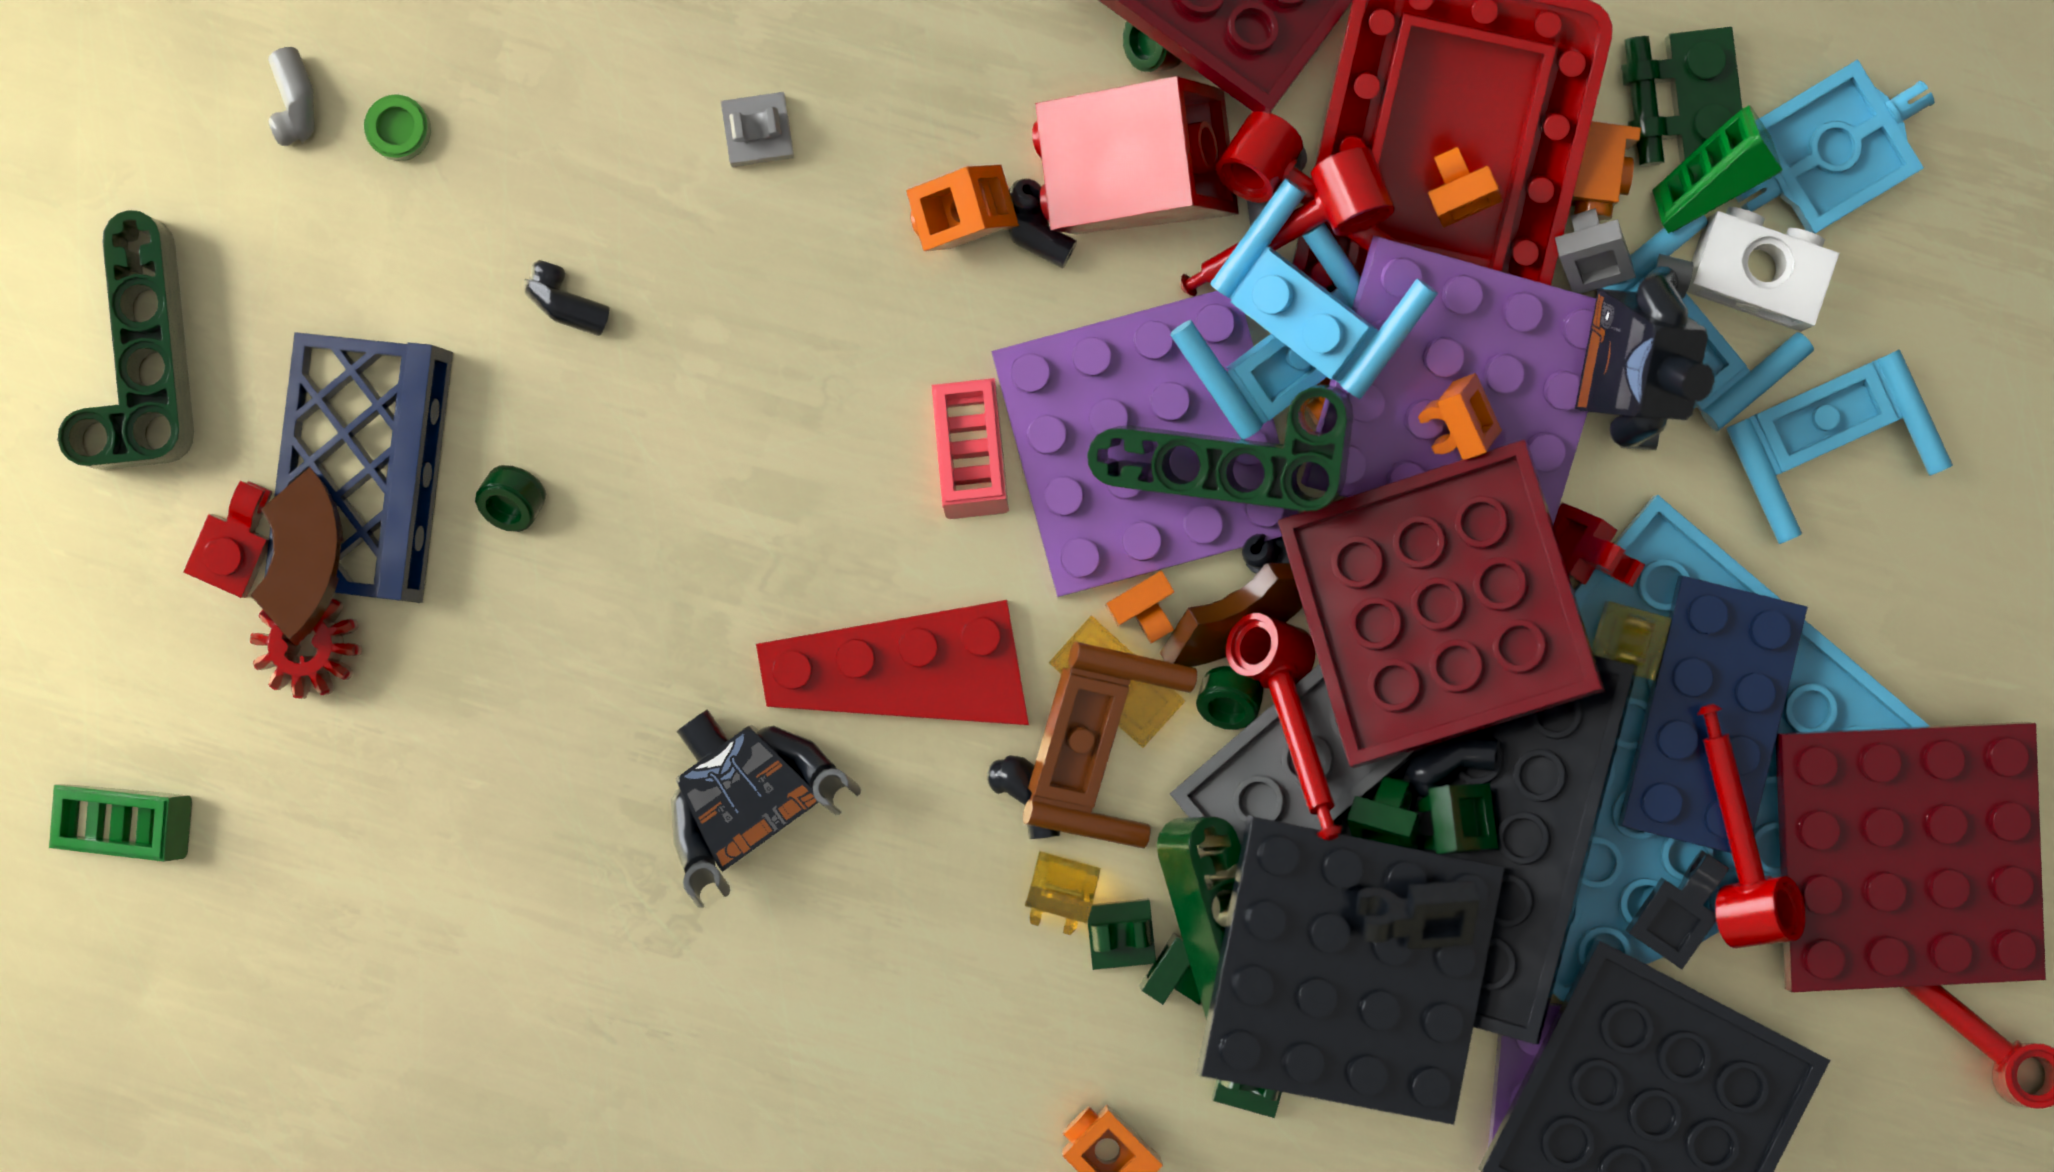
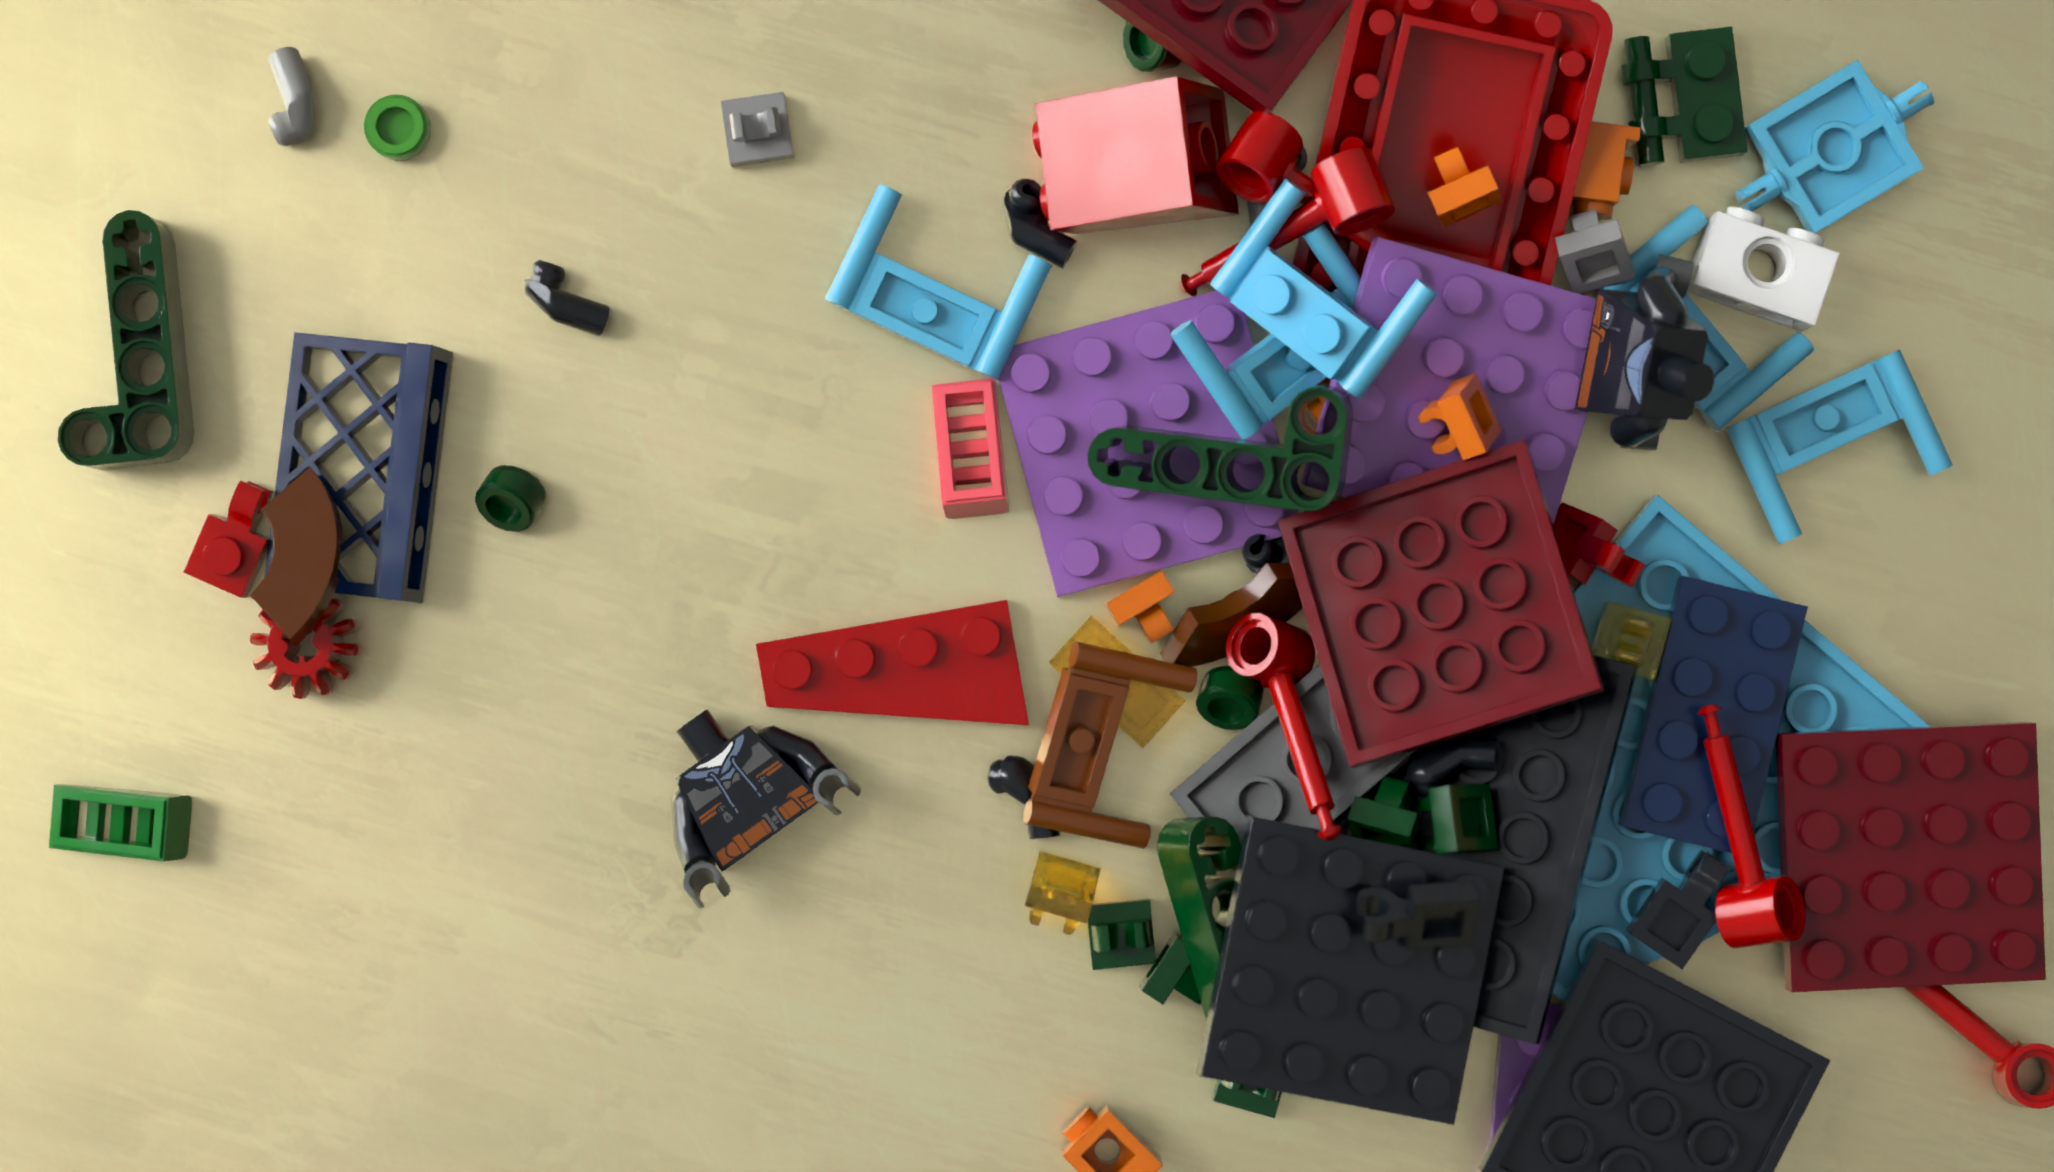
(925, 308): none -> medium azure plate
(961, 207): orange brick -> none
(1718, 171): green slope -> none

